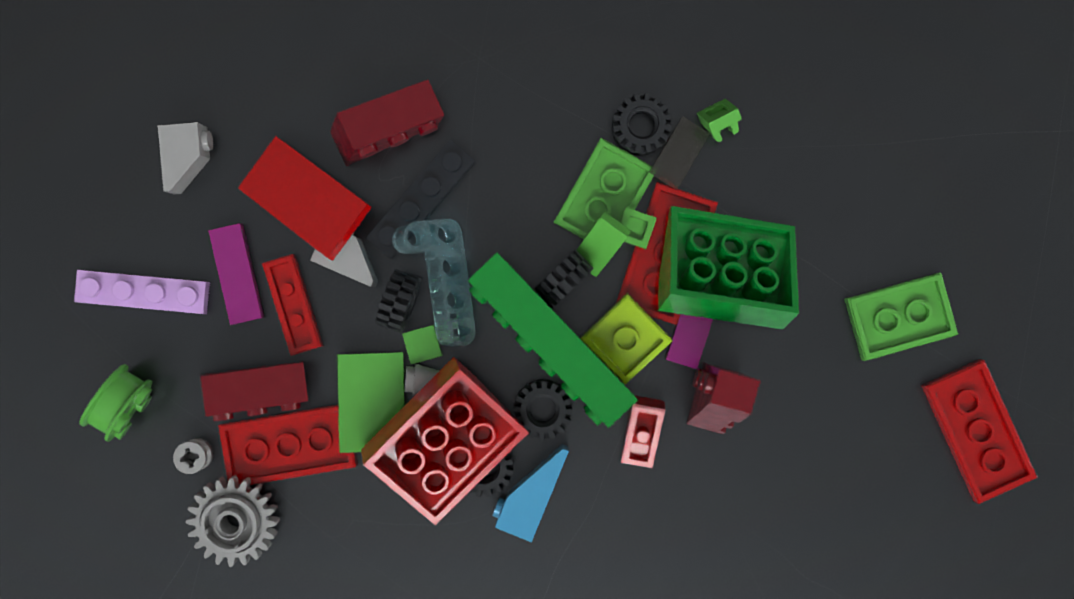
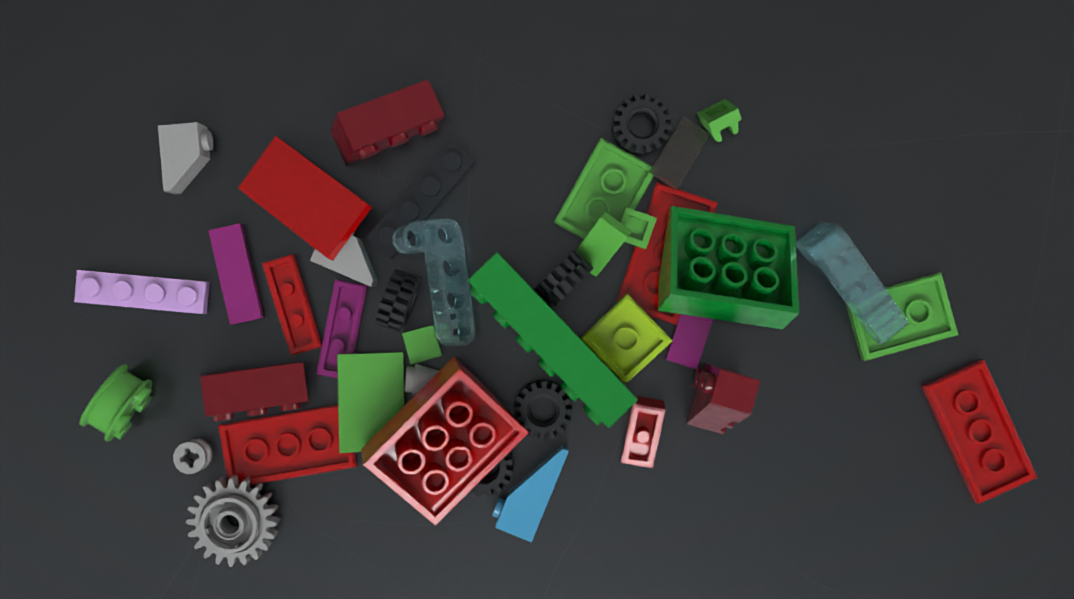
(342, 324): none -> magenta tile
(853, 279): none -> clear light blue beam

